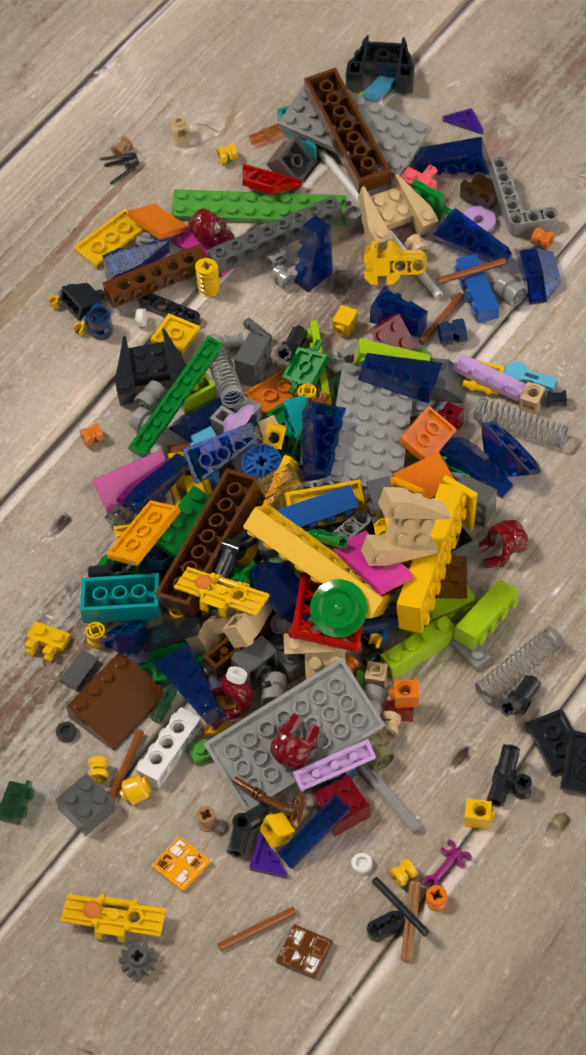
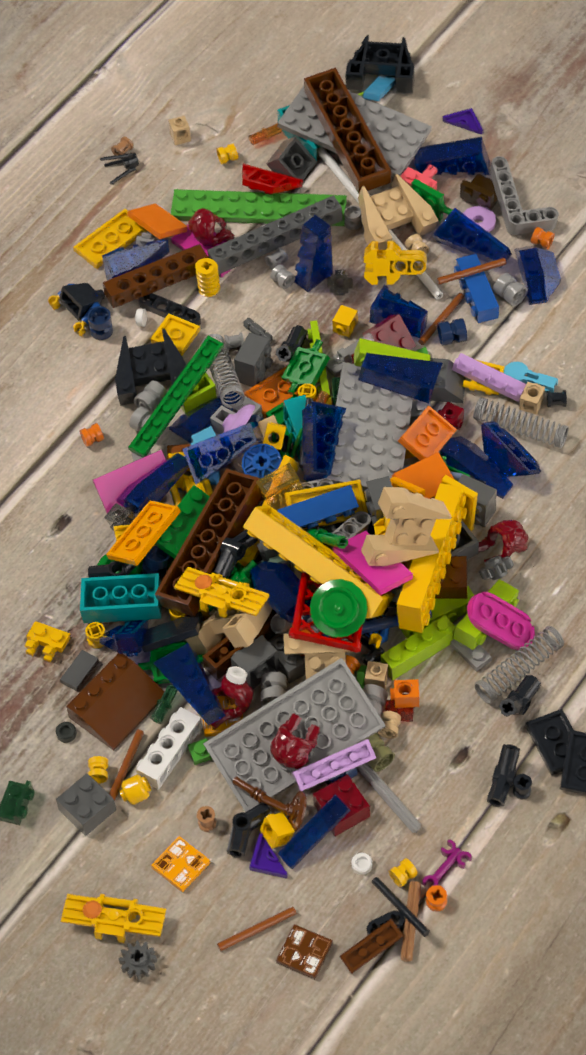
(371, 946): none -> reddish brown tile
(476, 806): yellow brick -> none
(496, 568): none -> dark grey gear
(500, 620): none -> dark pink tile

